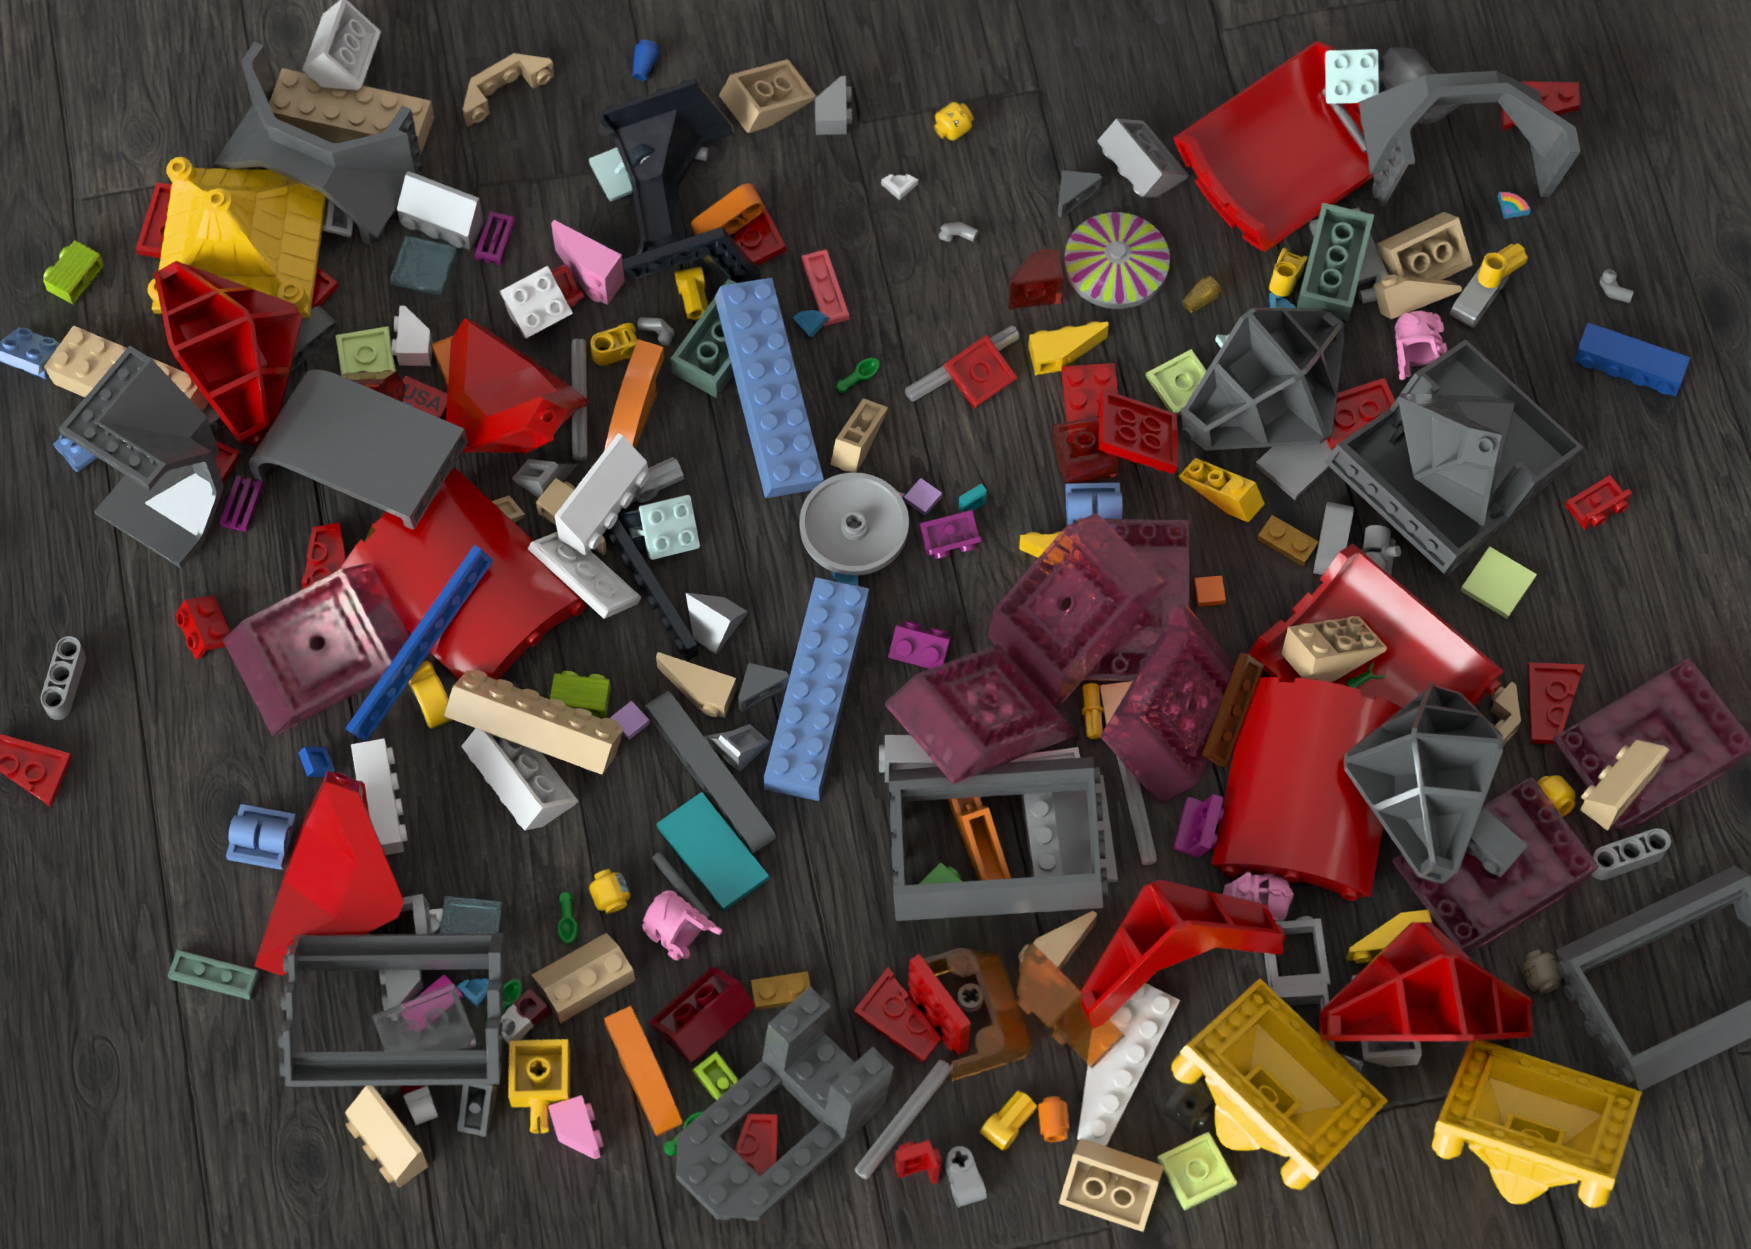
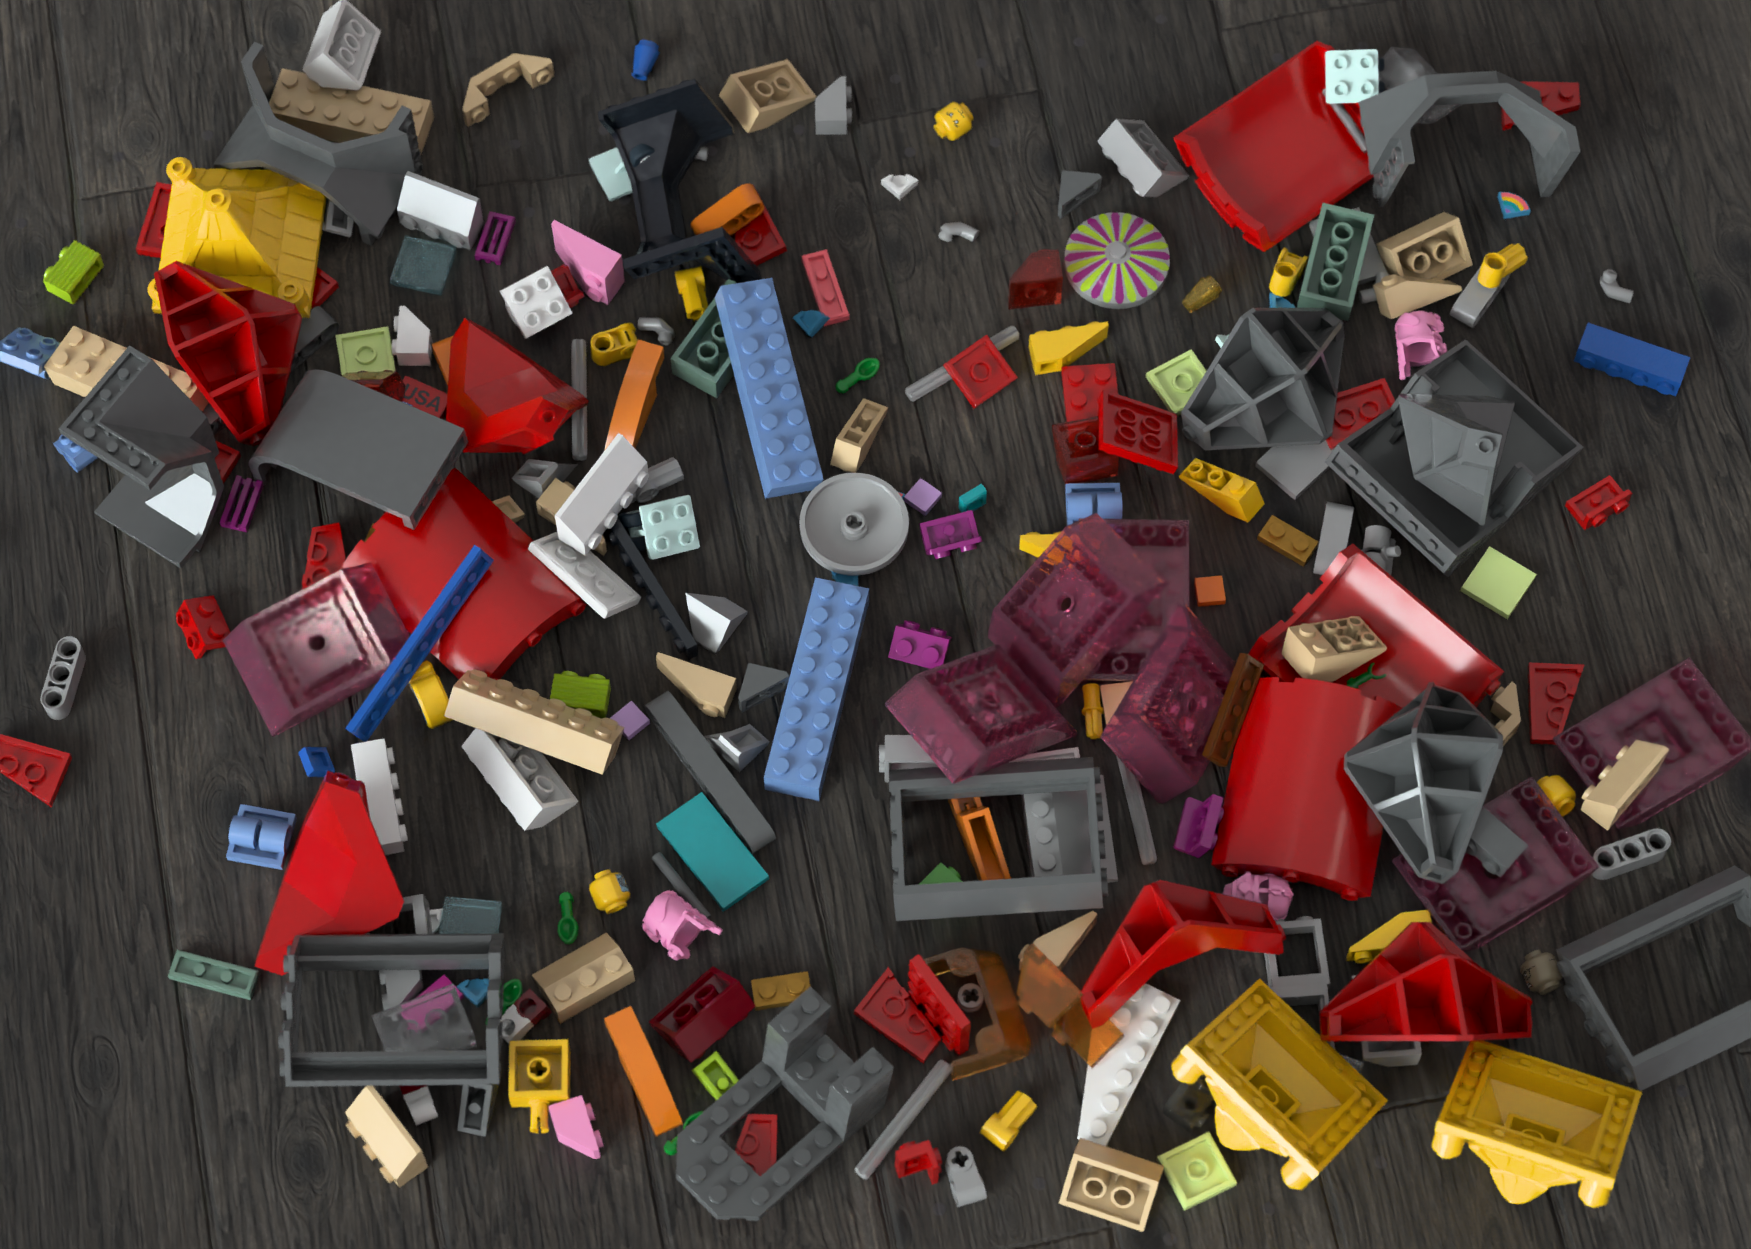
(1053, 1119): orange brick -> none

